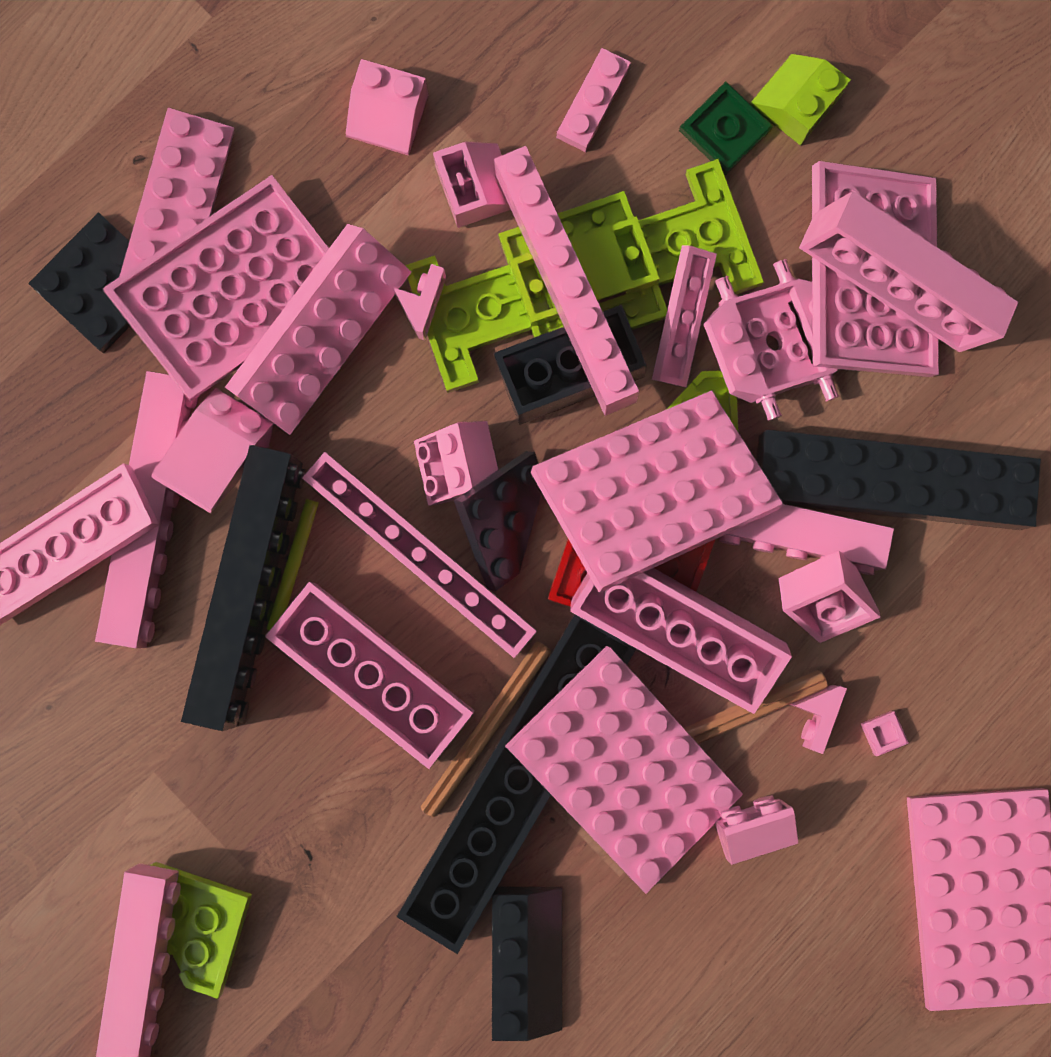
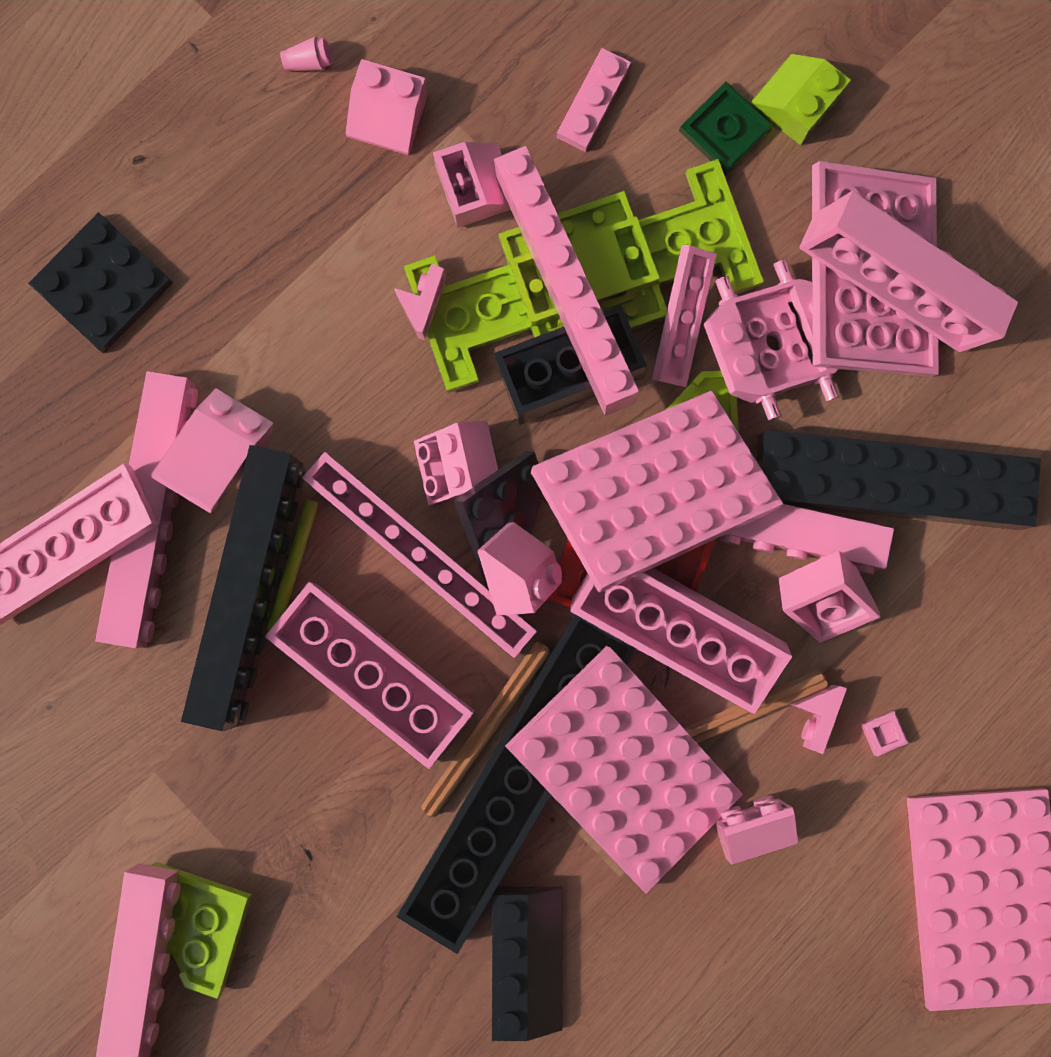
(179, 183): bright pink plate -> none
(219, 286): bright pink plate -> none
(307, 55): none -> bright pink cone
(319, 328): bright pink brick -> none
(518, 570): none -> bright pink slope

